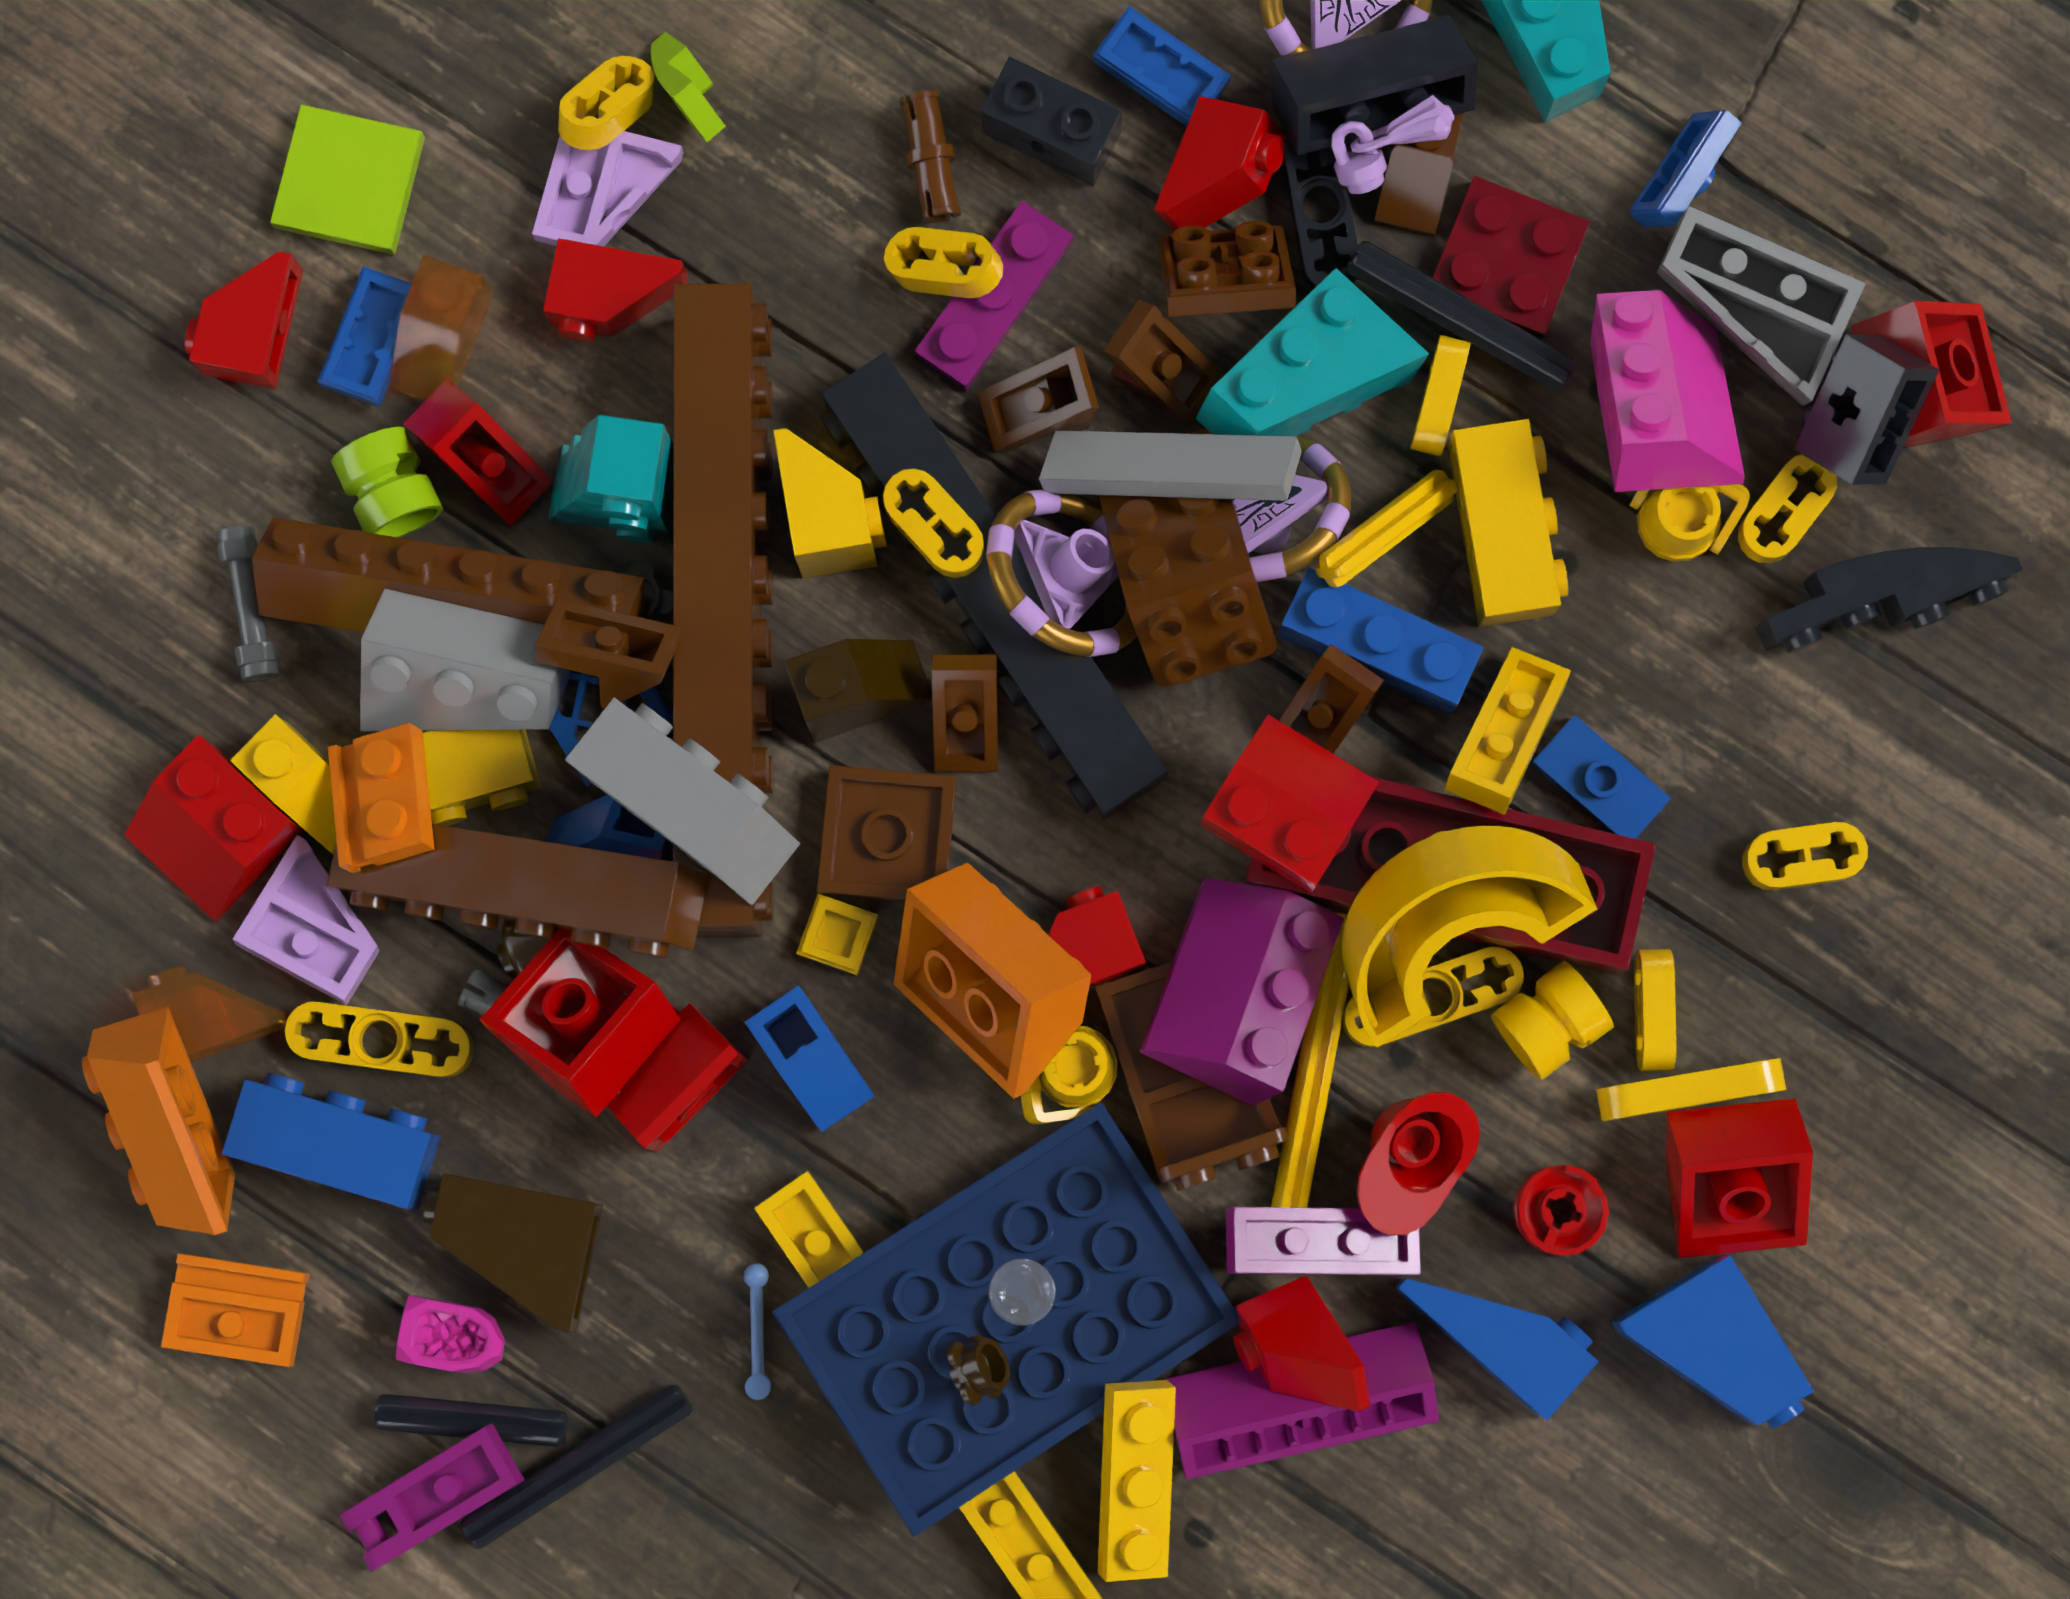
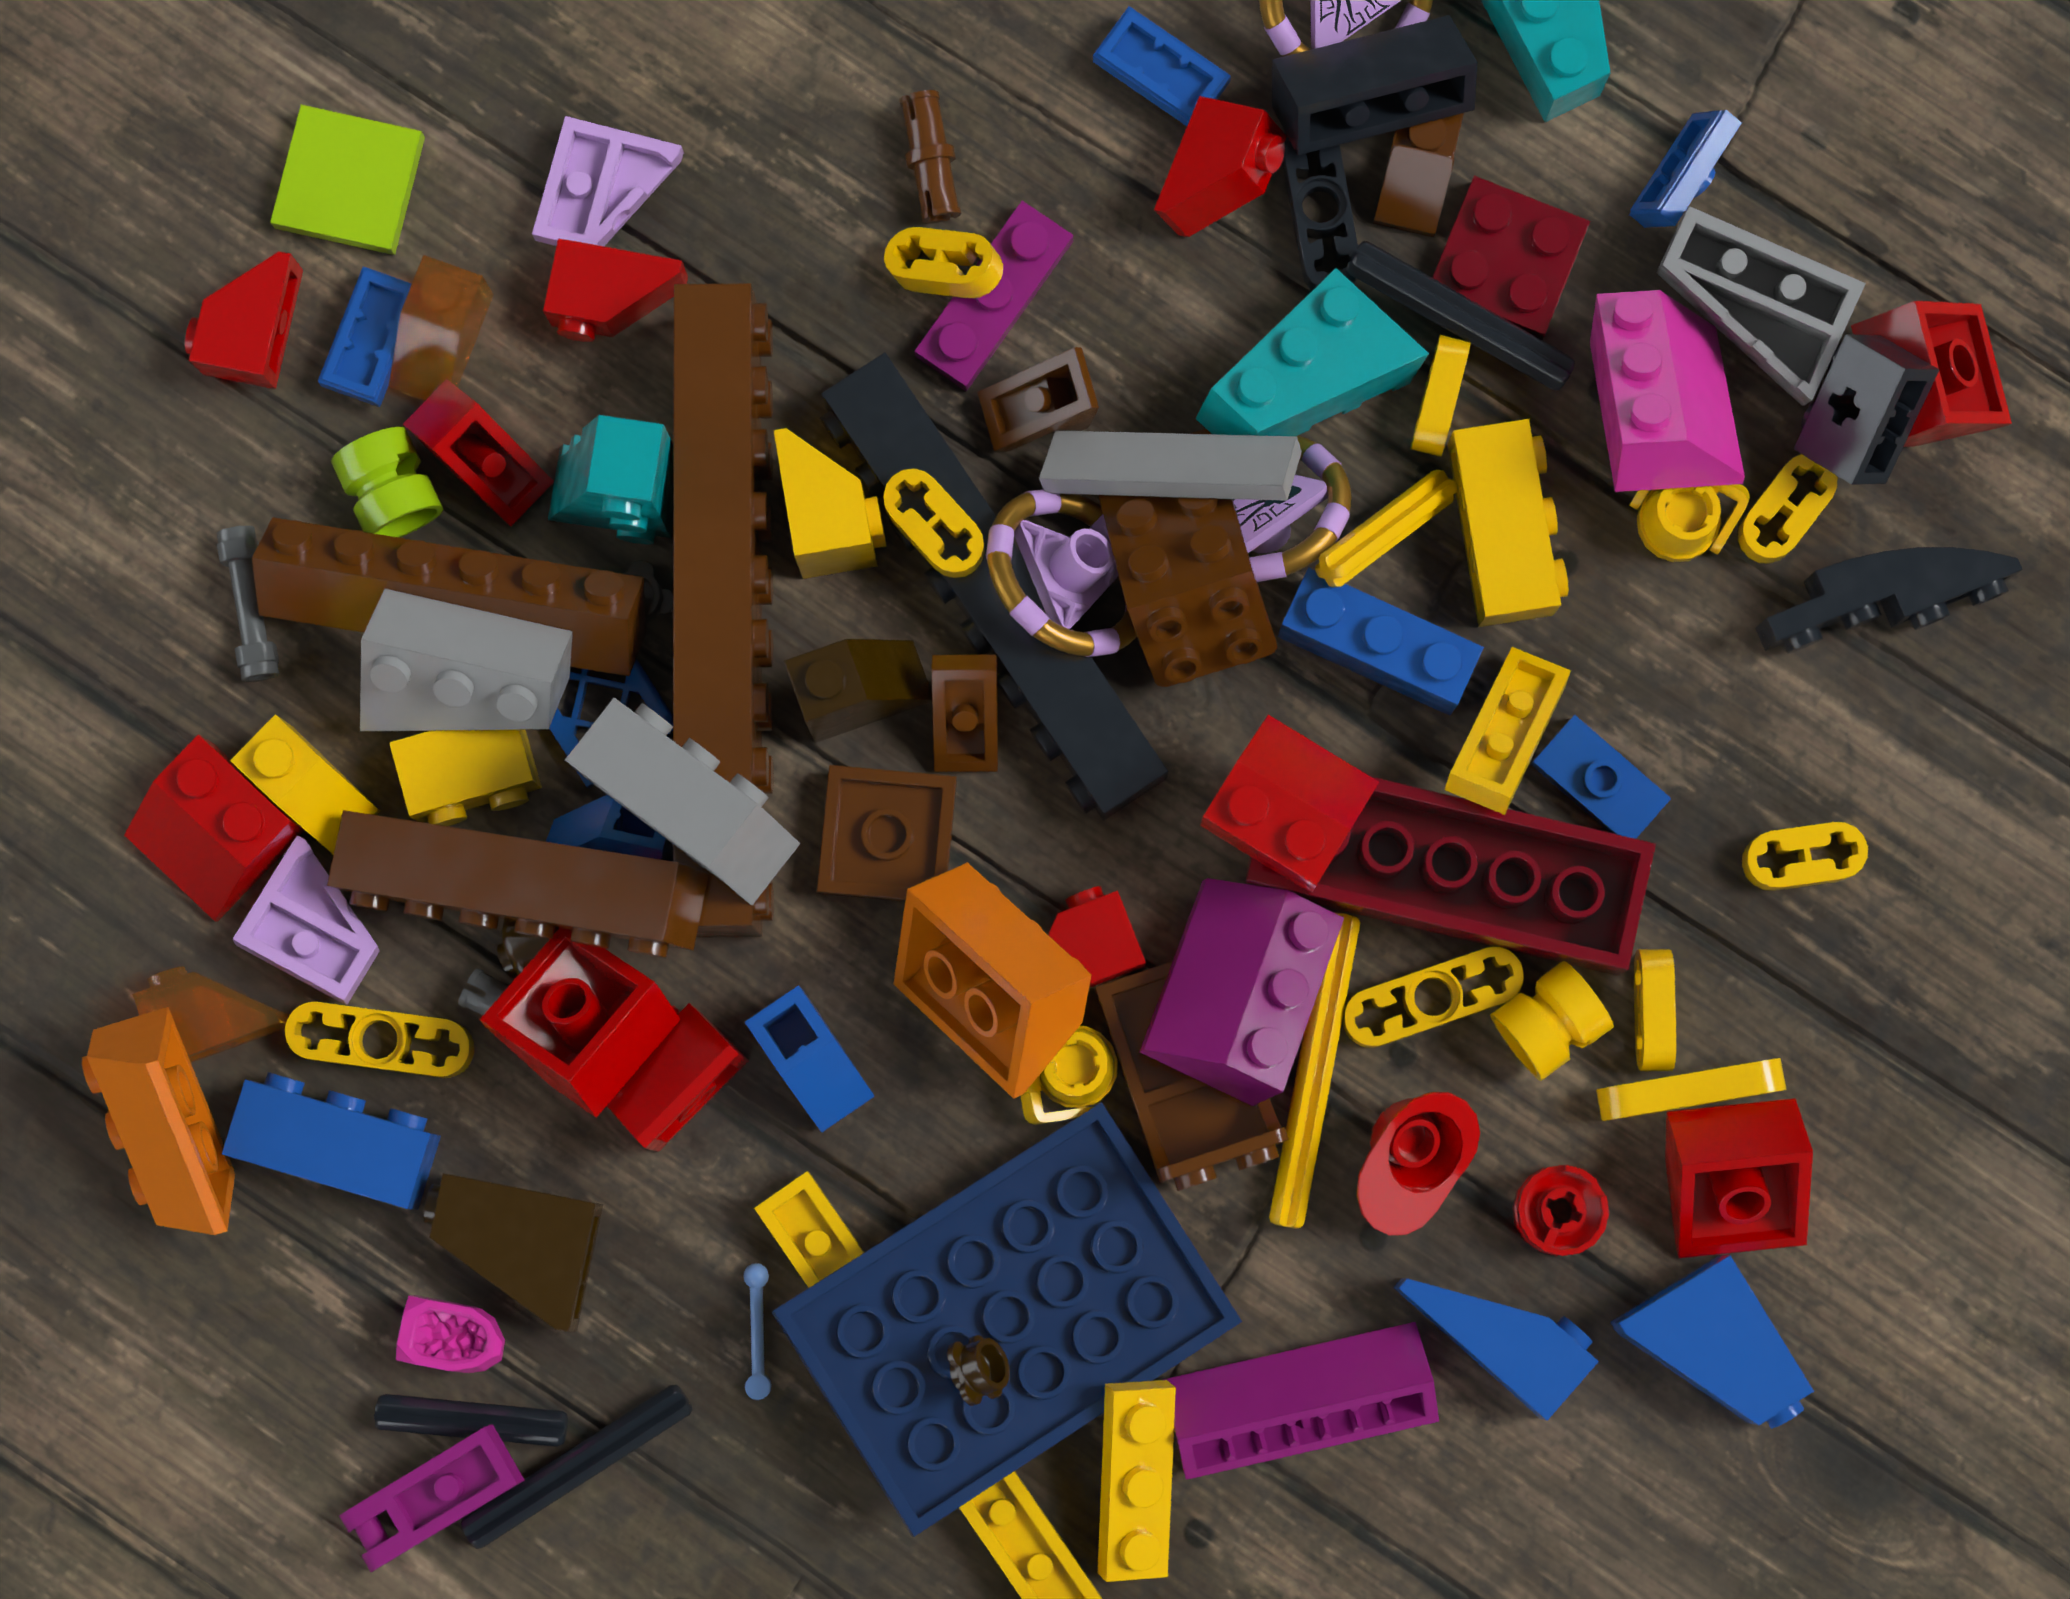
(235, 1310): orange plate -> none
(381, 798): orange plate -> none
(614, 108): yellow beam -> none
(617, 647): reddish brown slope -> none
(685, 84): lime slope -> none
(837, 934): yellow tile -> none
(1022, 1292): clear plate -> none
(1051, 121): black brick -> none
(1161, 363): reddish brown slope -> none
(1226, 269): reddish brown tile -> none
(1300, 1347): red slope -> none
(1315, 1243): plate -> none
(1331, 699): reddish brown slope -> none
(1365, 164): lavender piece -> none
(1442, 891): yellow brick -> none

